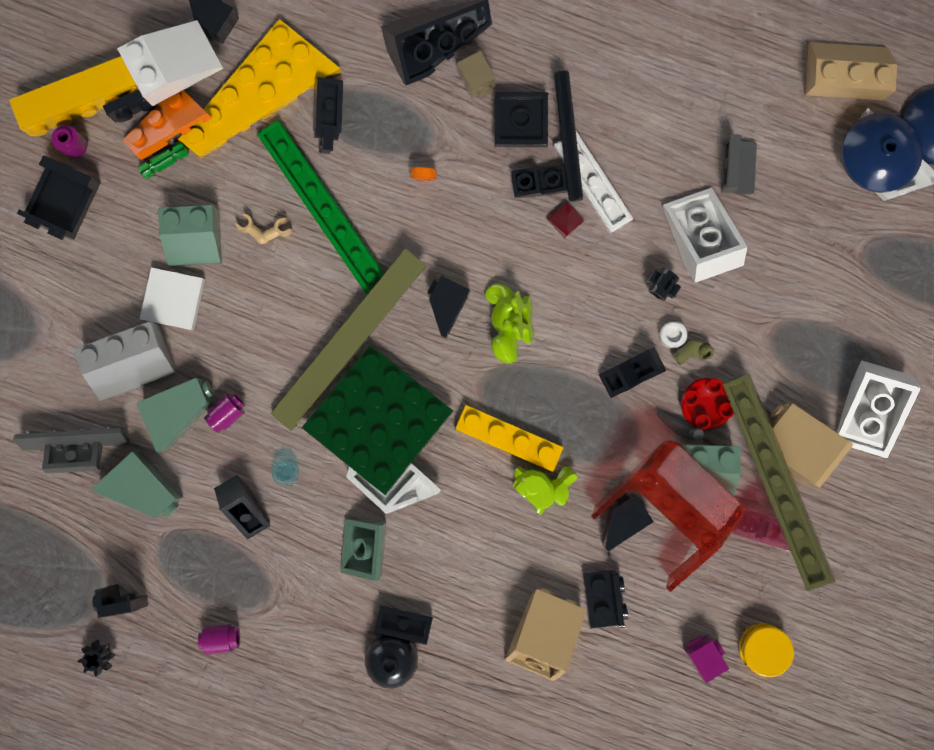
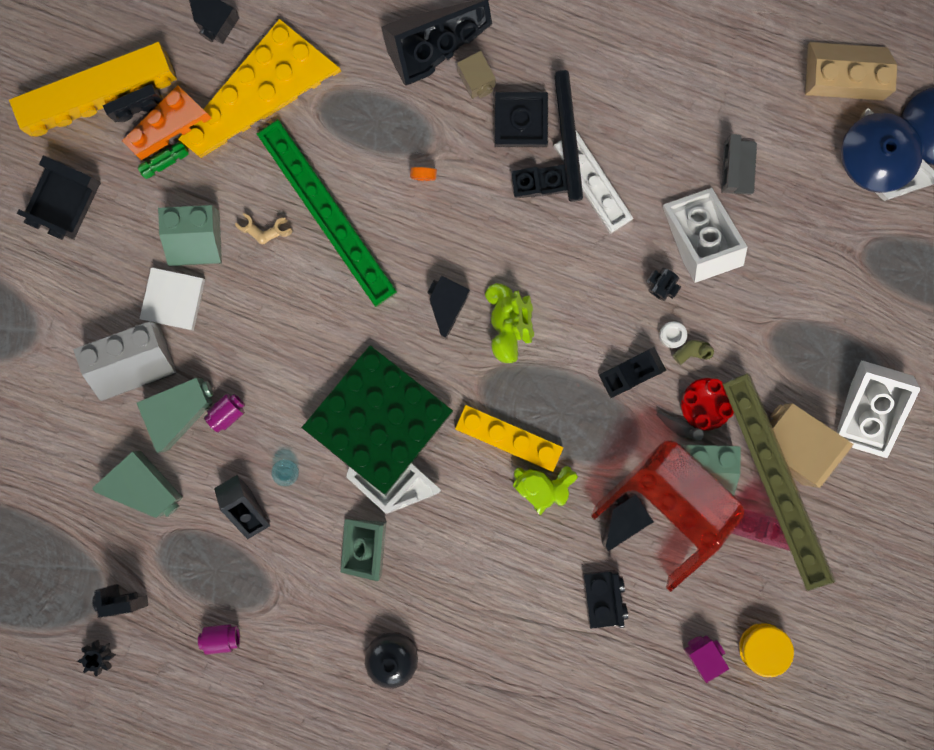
(69, 141): magenta brick -> none
(71, 449): dark grey bracket -> none
(169, 60): white slope -> none
(327, 112): black hinge -> none
(348, 339): olive tile -> none
(403, 625): black plate -> none
(546, 635): tan slope -> none
(565, 220): dark red slope -> none

